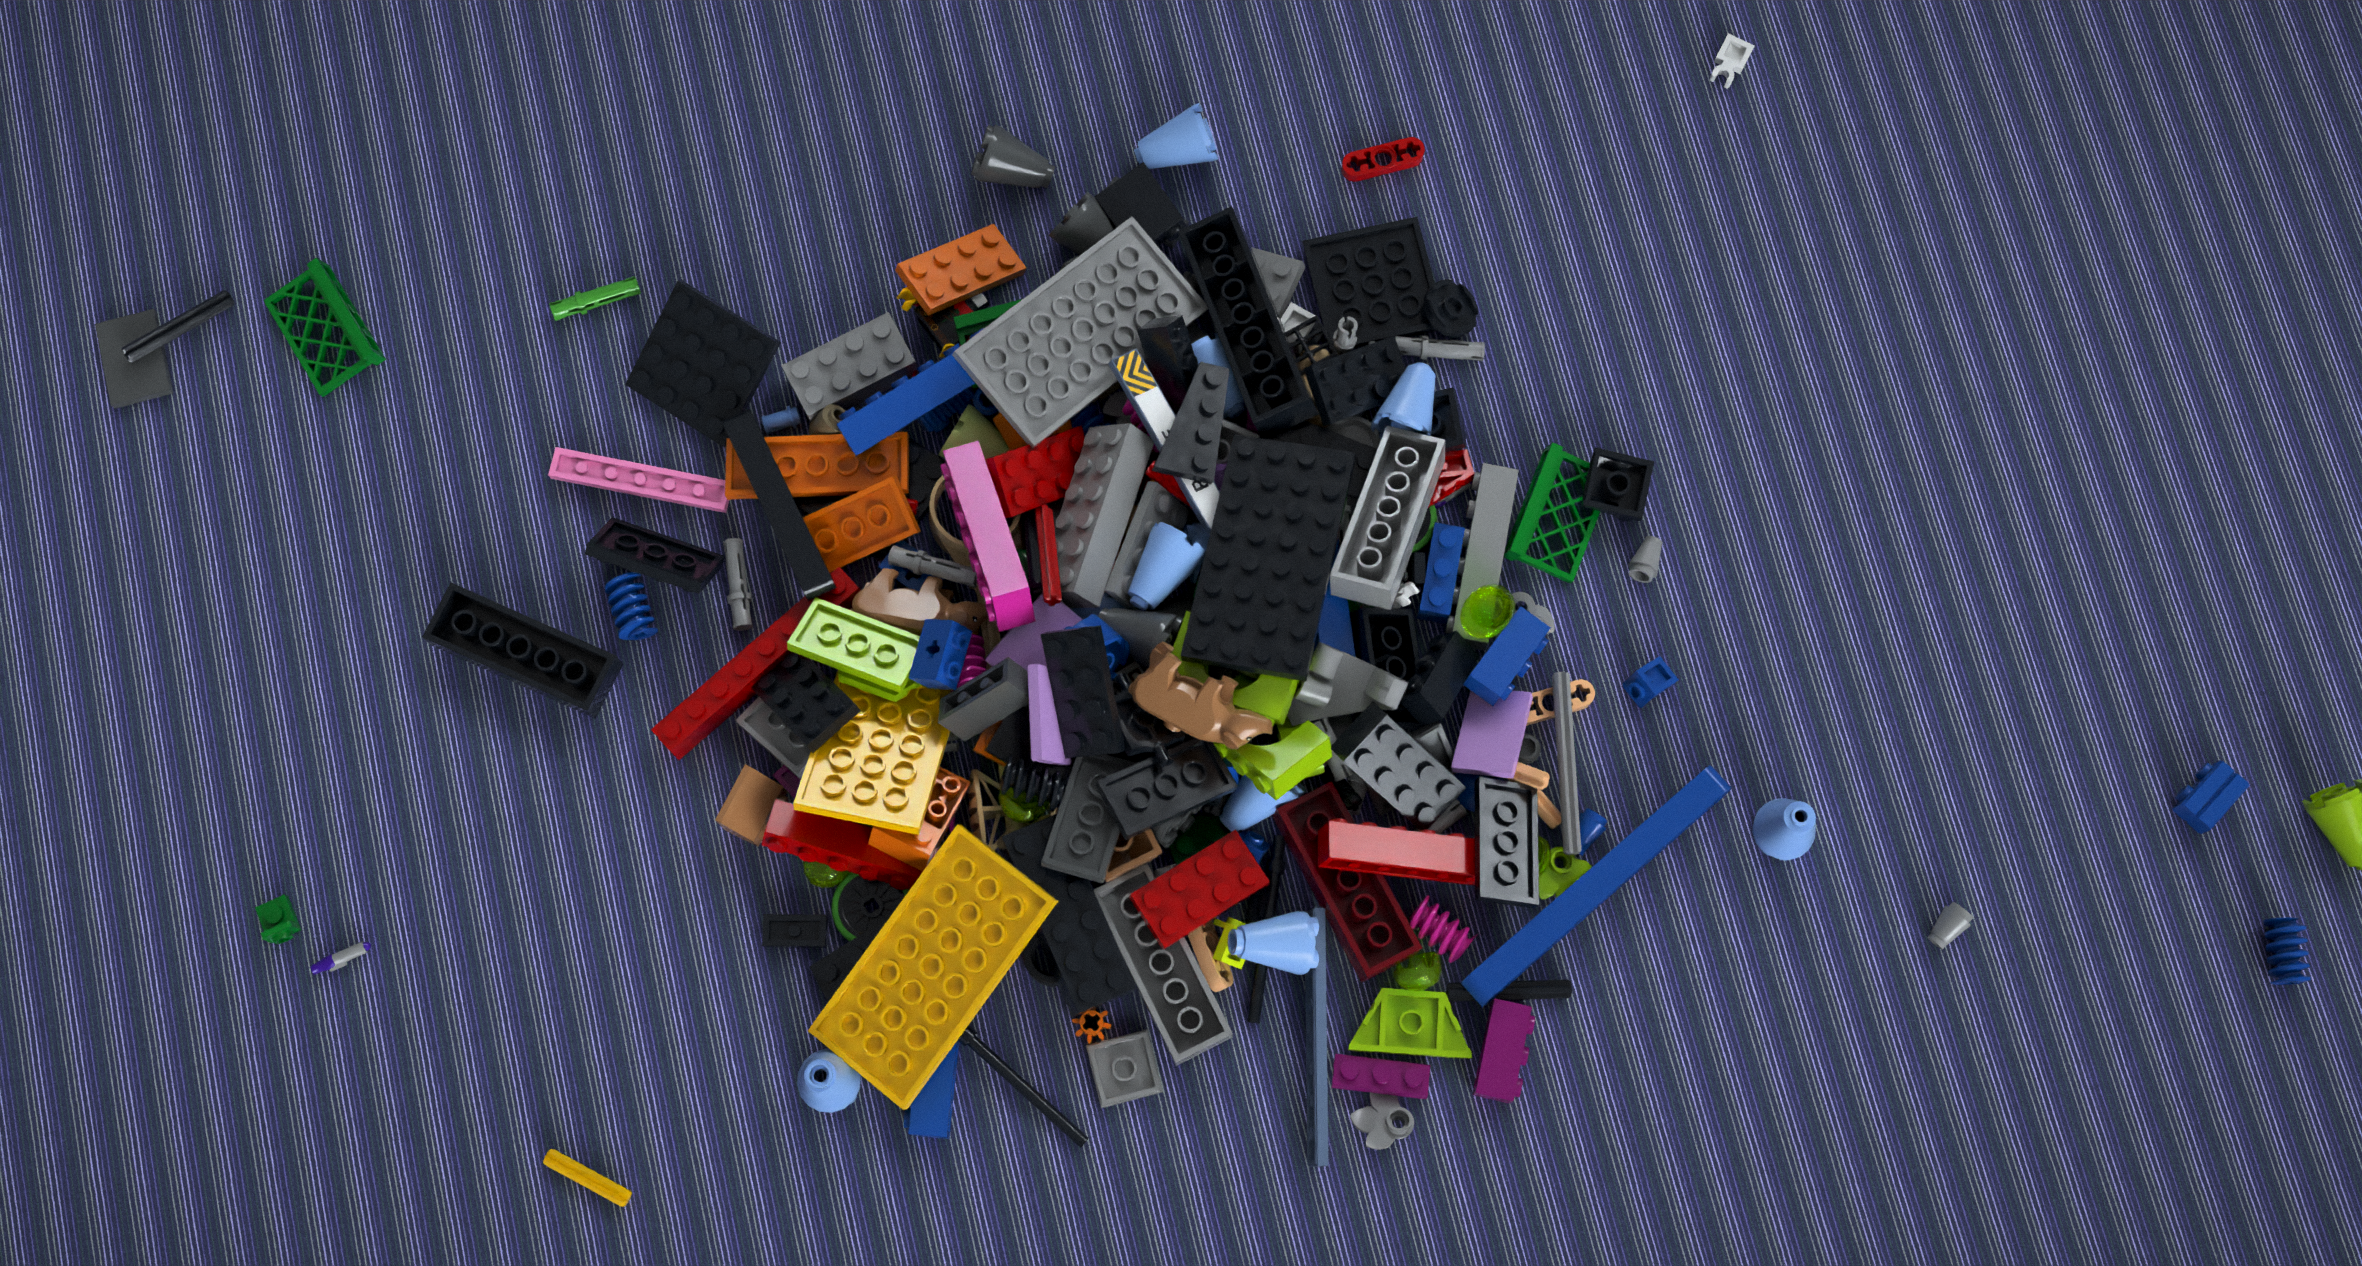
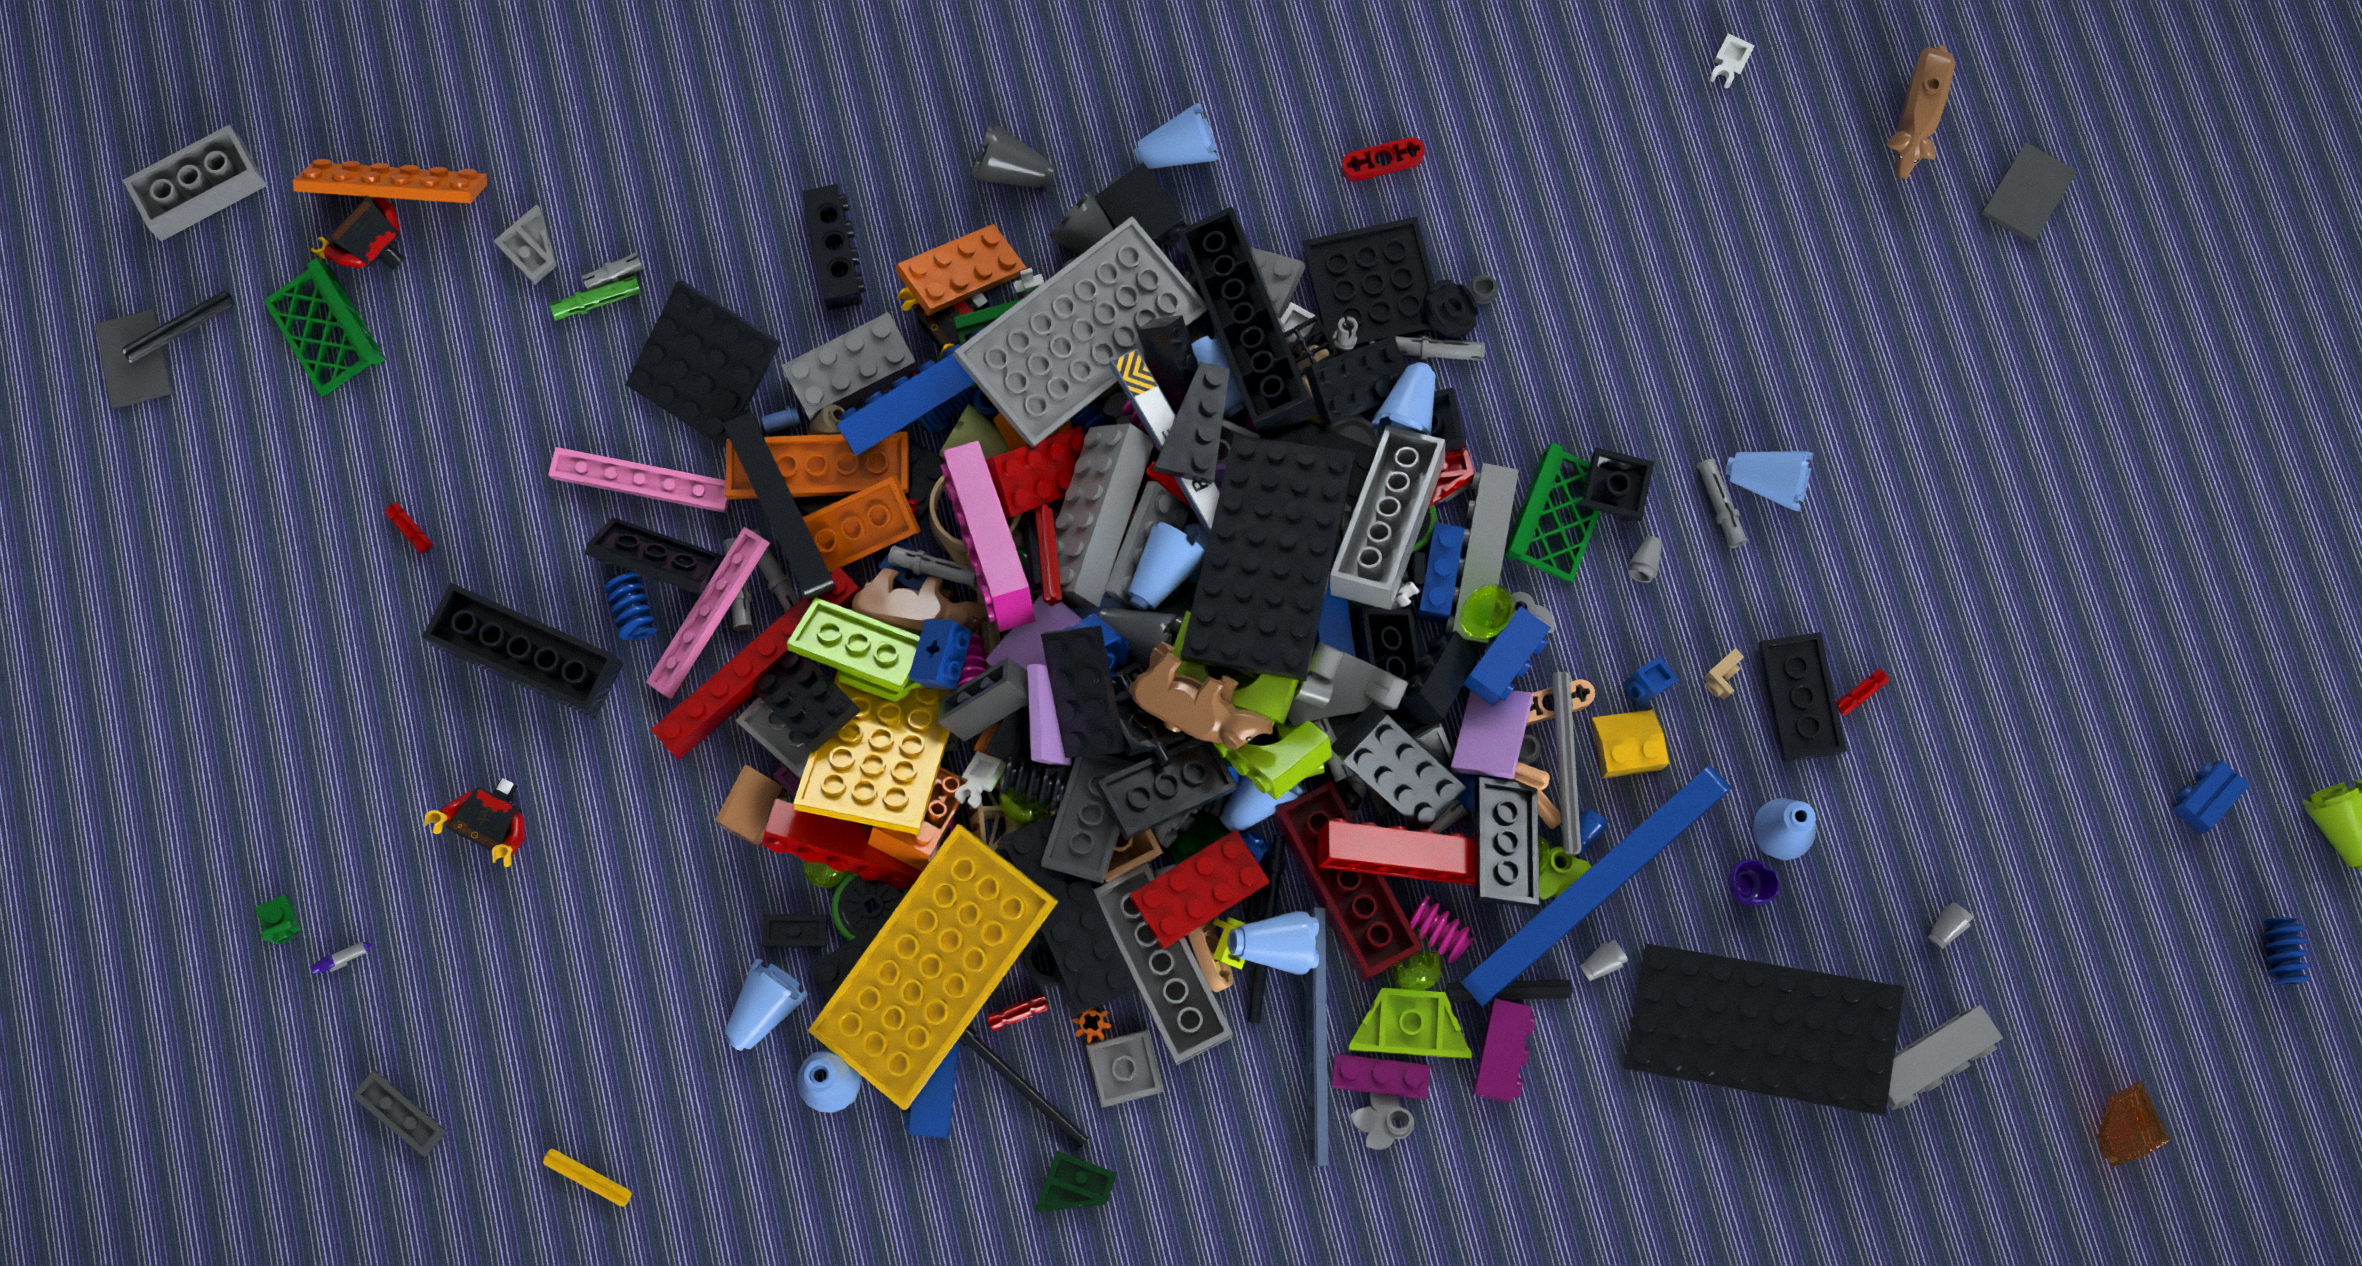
(194, 183): none -> light grey brick
(365, 236): none -> torso
(390, 182): none -> orange plate
(399, 1113): none -> dark grey plate
(408, 528): none -> red axle
(485, 820): none -> torso
(529, 245): none -> light grey wing
(612, 272): none -> light grey pin
(707, 612): none -> bright pink plate
(762, 1004): none -> light blue cone
(778, 581): none -> light grey pin
(819, 205): none -> black brick
(979, 776): none -> white plate
(1017, 1012): none -> red axle
(1027, 283): none -> white plate
(1075, 1184): none -> dark green wing
(1483, 289): none -> dark grey plate
(1604, 960): none -> light grey cone
(1629, 743): none -> yellow slope
(1725, 668): none -> tan bracket
(1726, 514): none -> light grey pin
(1753, 883): none -> dark purple hair
(1765, 1029): none -> black plate
(1773, 474): none -> light blue cone
(1802, 697): none -> black plate
(1862, 692): none -> red axle
(1922, 109): none -> medium nougat animal
(1941, 1054): none -> light grey brick
(2029, 192): none -> dark grey tile
(2130, 1126): none -> clear orange slope

